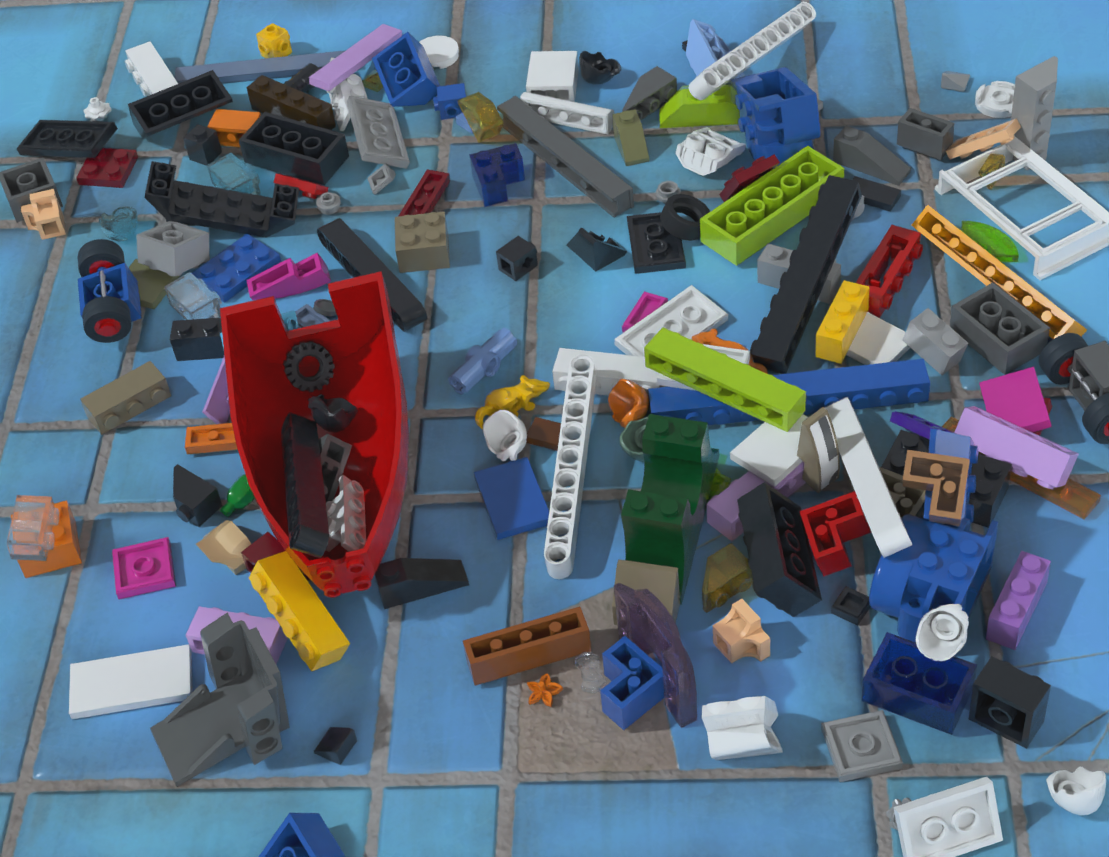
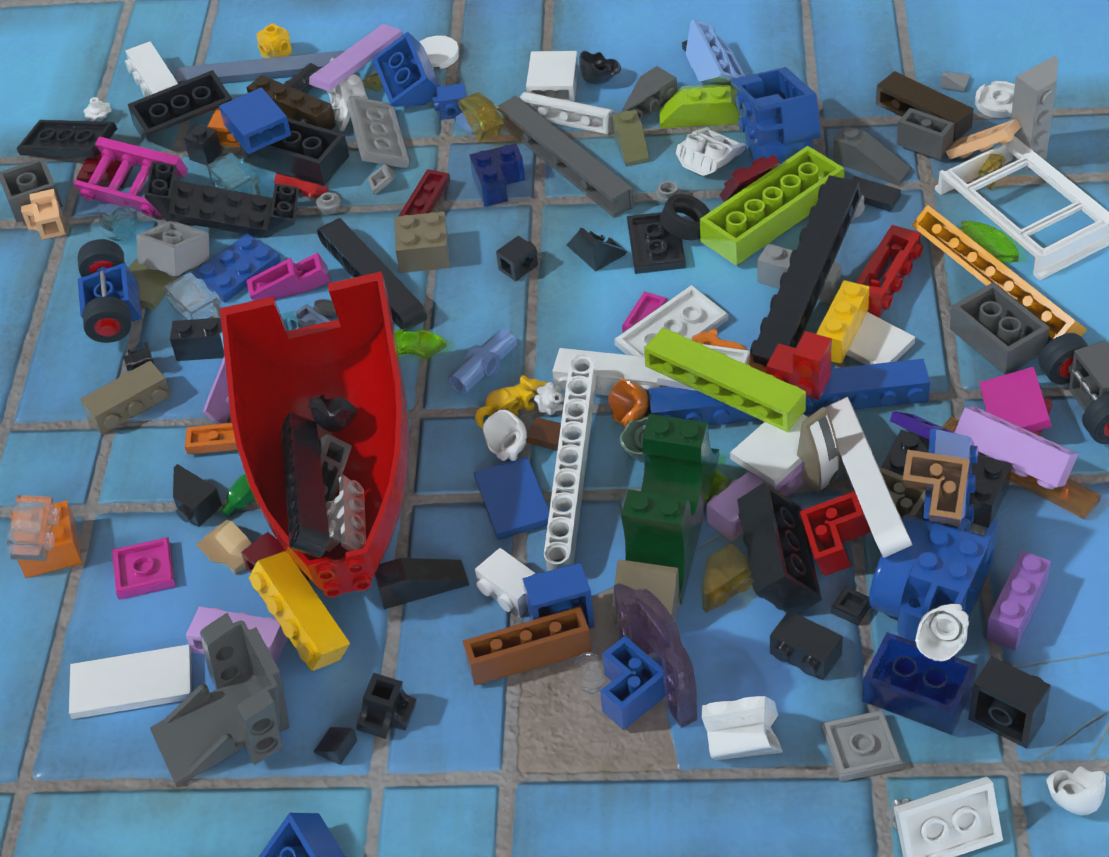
(129, 156): none -> dark pink fence
(138, 357): none -> black brick
(255, 120): none -> blue brick
(325, 366): black tyre -> none
(385, 706): none -> black brick
(419, 343): none -> clear neon green tile
(502, 580): none -> white brick
(544, 689): orange plant -> none
(549, 398): none -> white plant
(557, 592): none -> blue brick
(741, 634): light nougat brick -> none
(751, 51): white beam -> none
(804, 366): none -> red brick
(806, 645): none -> black brick
(900, 93): none -> dark brown brick
(935, 341): light grey brick -> none

